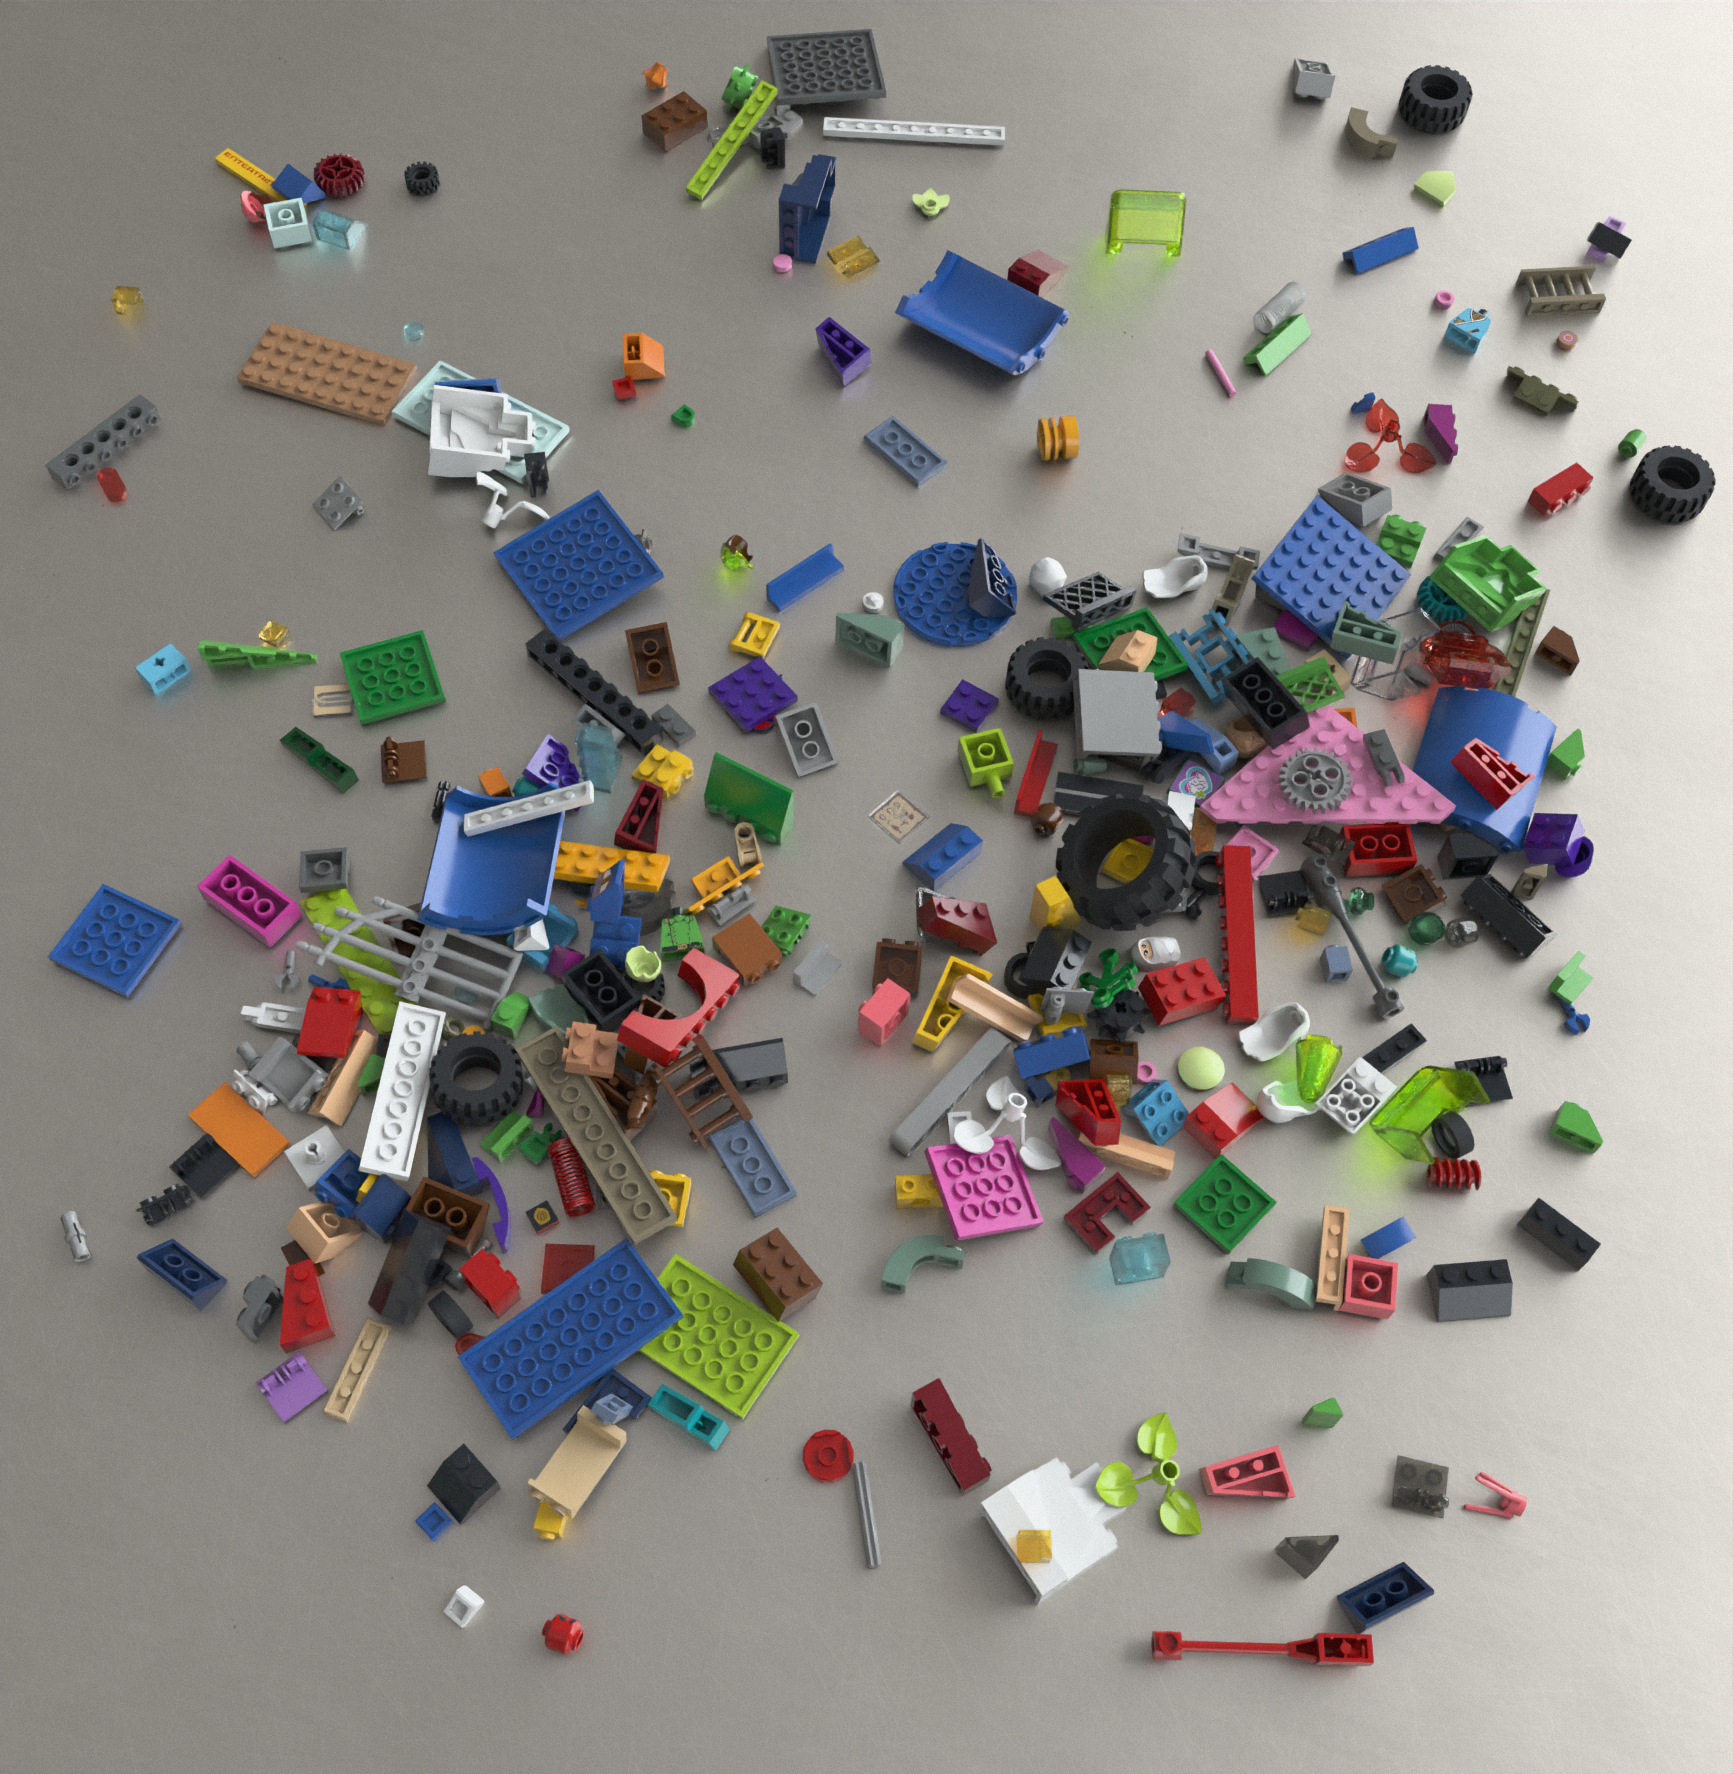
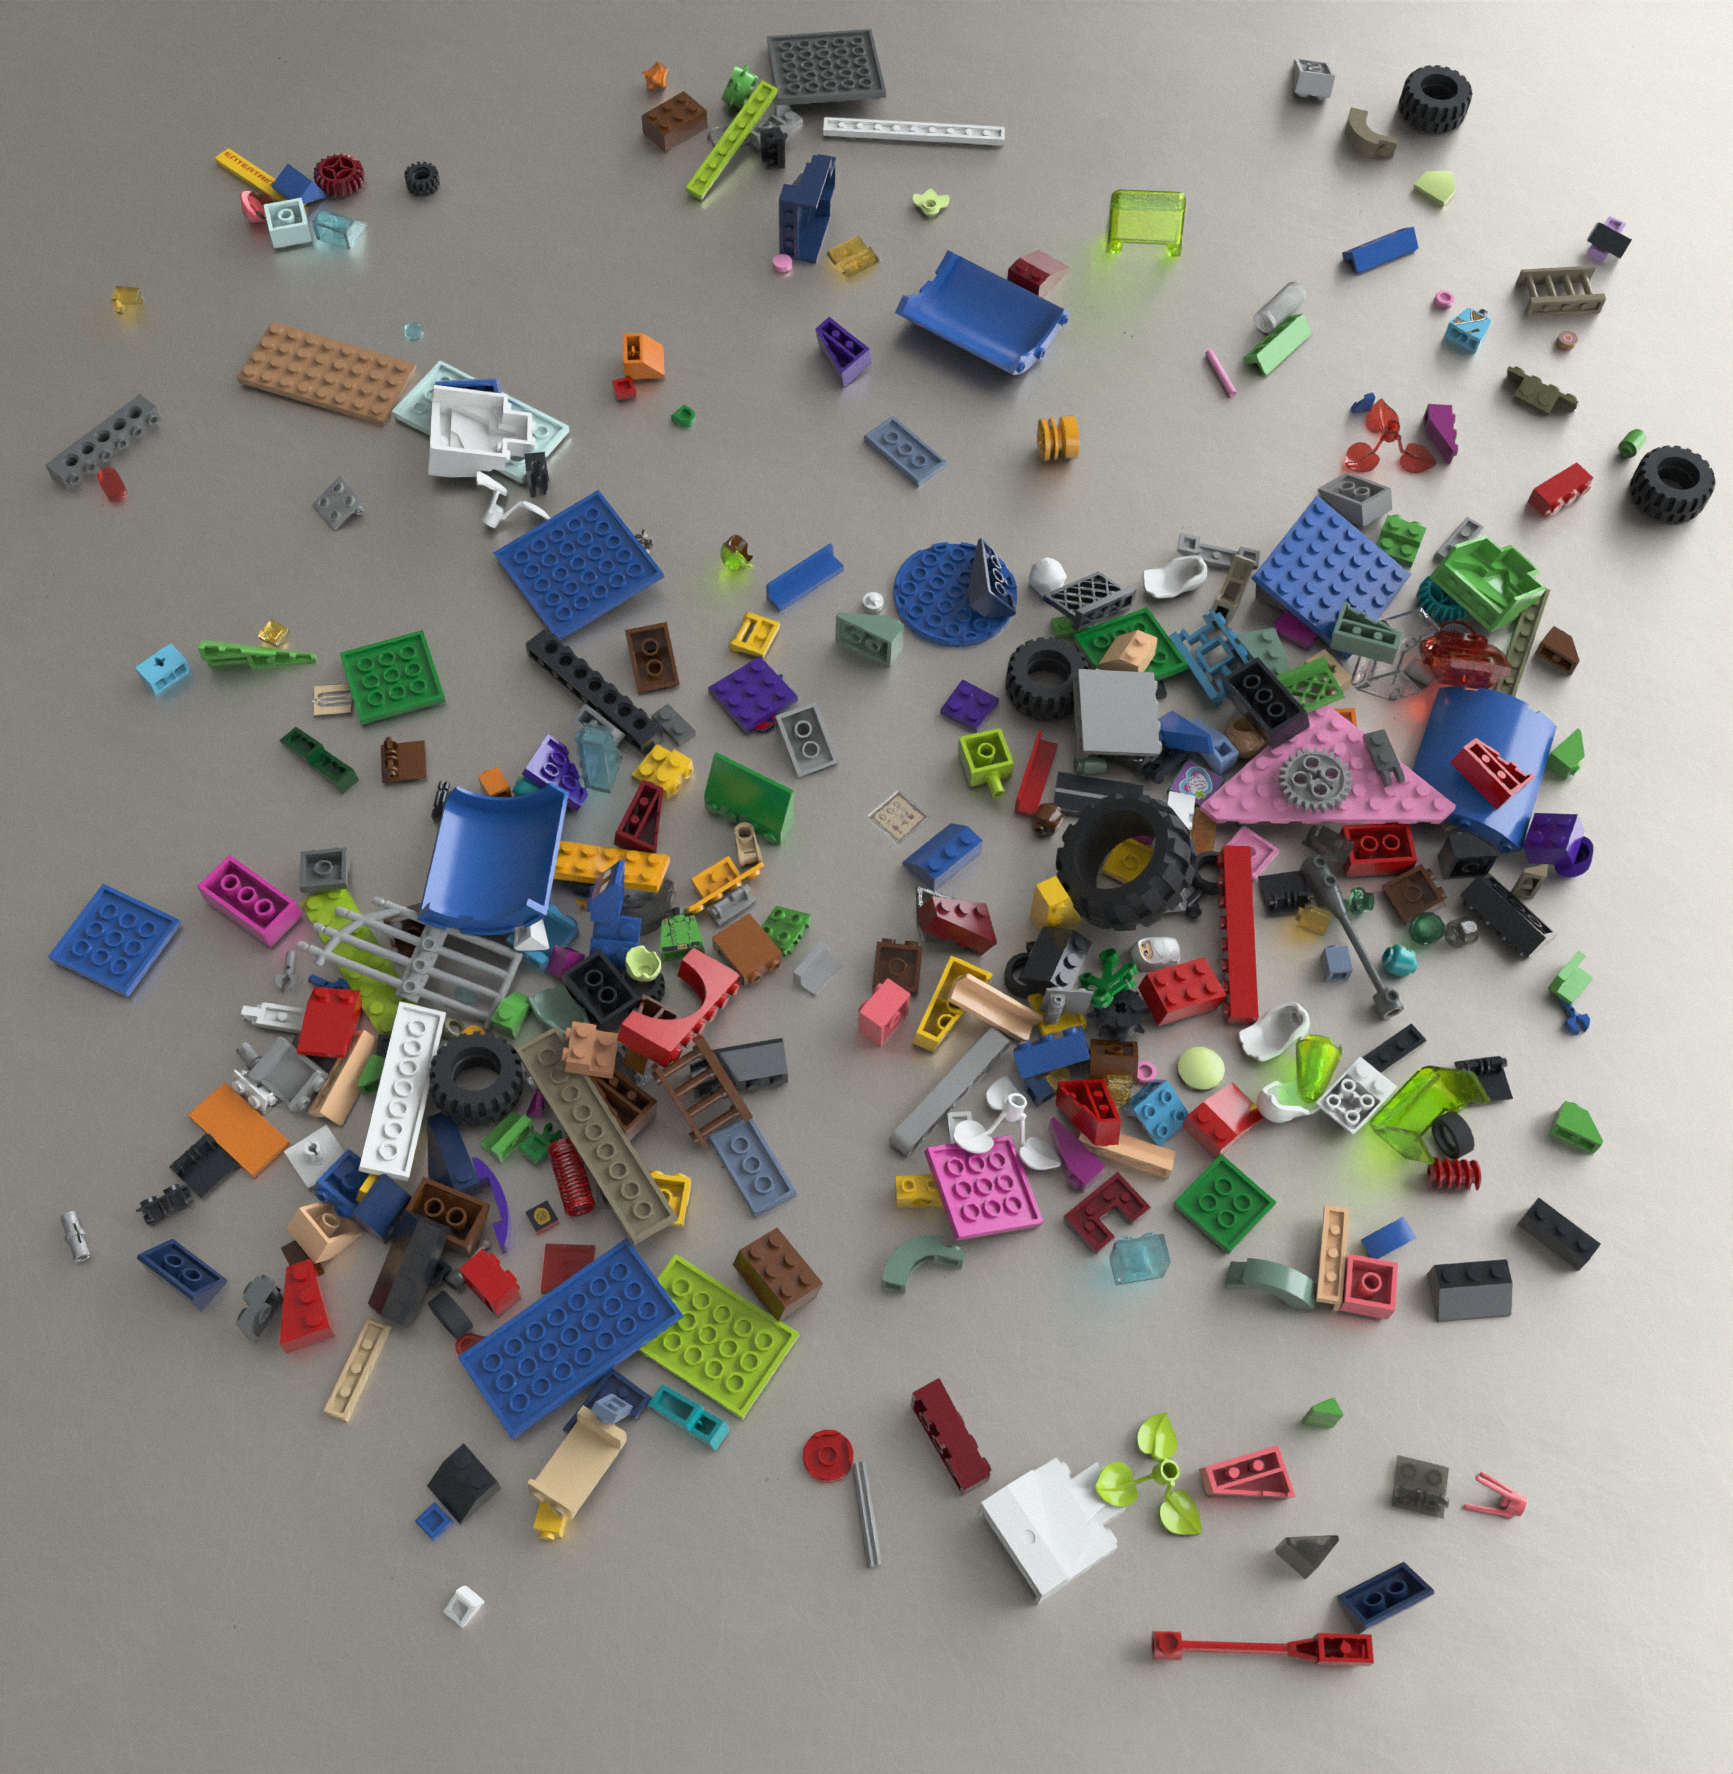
(291, 1386): medium lavender hinge -> none
(528, 808): white plate -> none
(563, 1634): red head -> none
(642, 1100): reddish brown hinge -> none
(1034, 1546): clear yellow panel -> none
(1180, 702): clear red brick -> none

